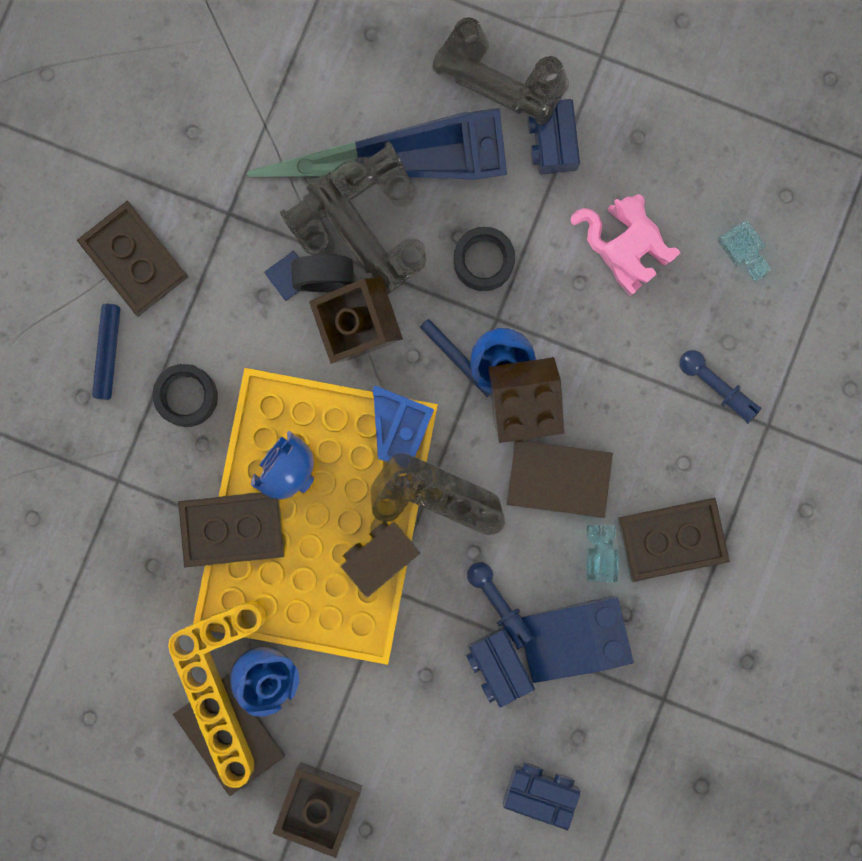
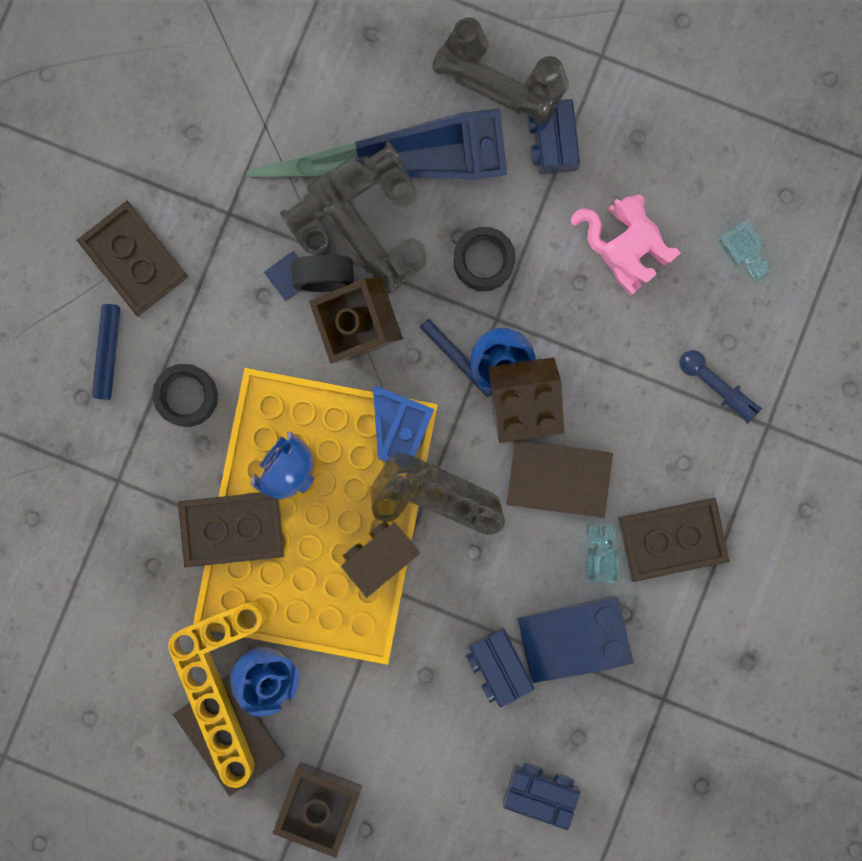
(481, 576): dark blue pin -> none

